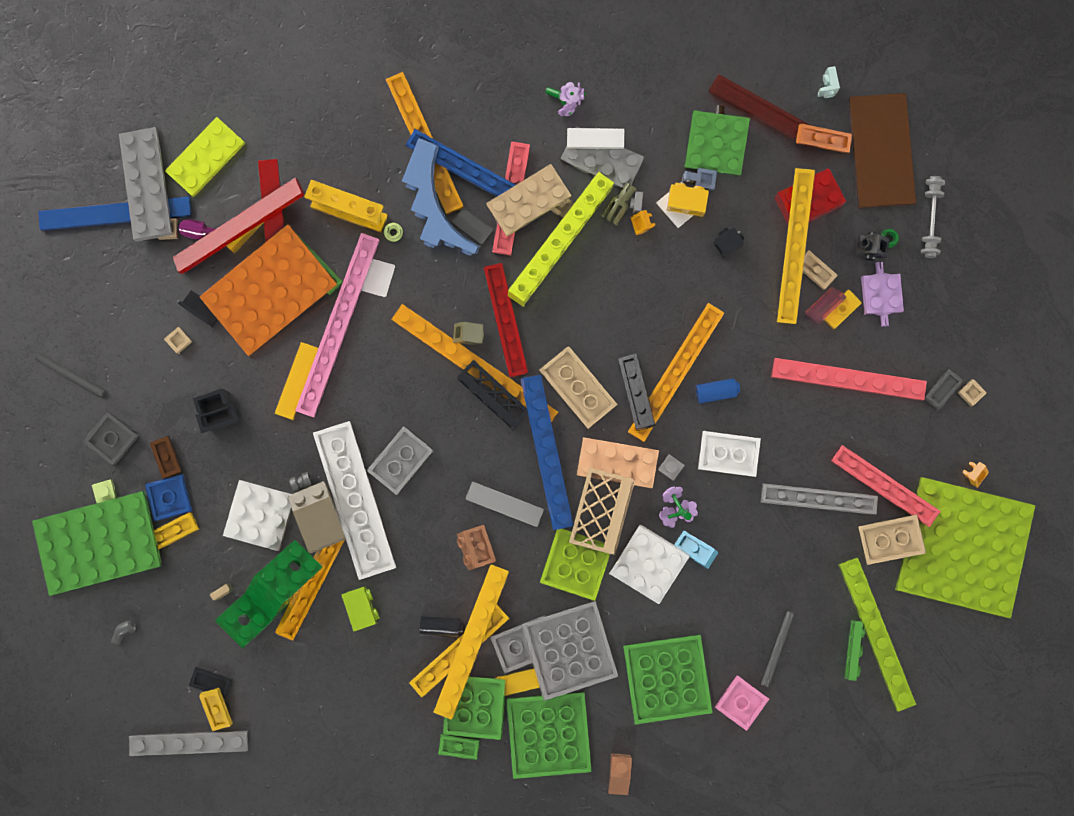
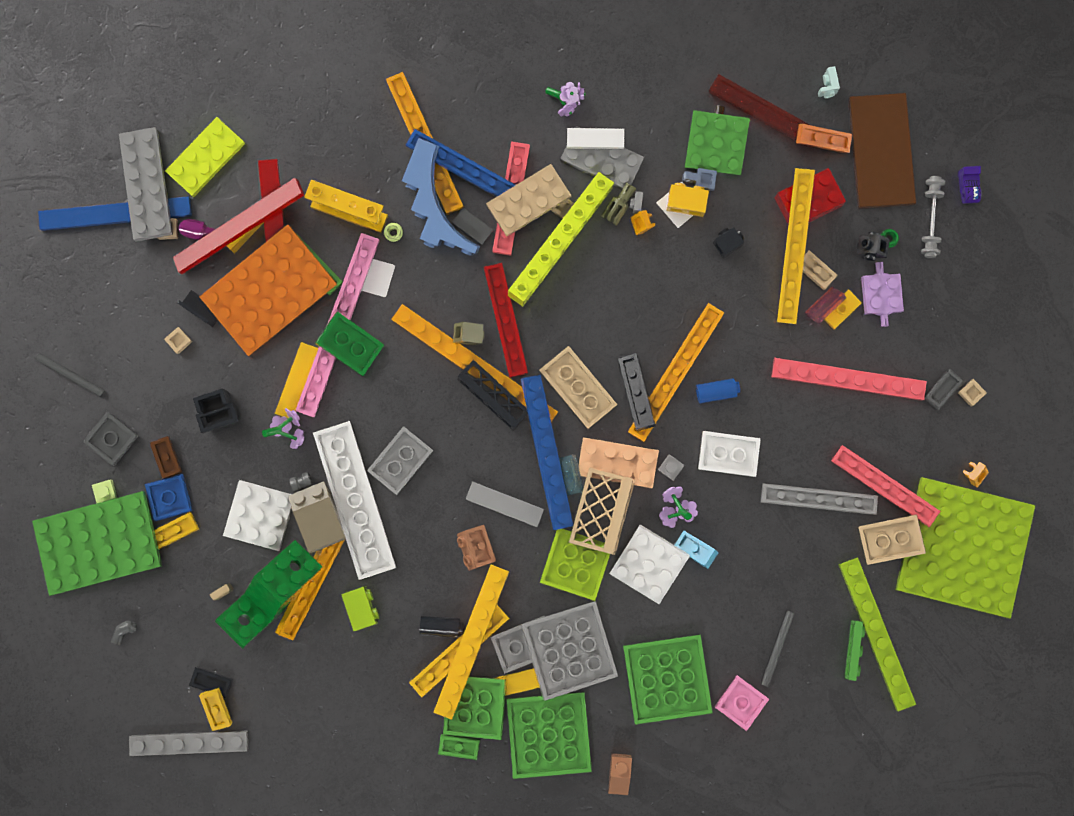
(282, 425): none -> lavender plant
(349, 343): none -> green plate
(571, 474): none -> clear light blue plate
(970, 184): none -> dark purple leg

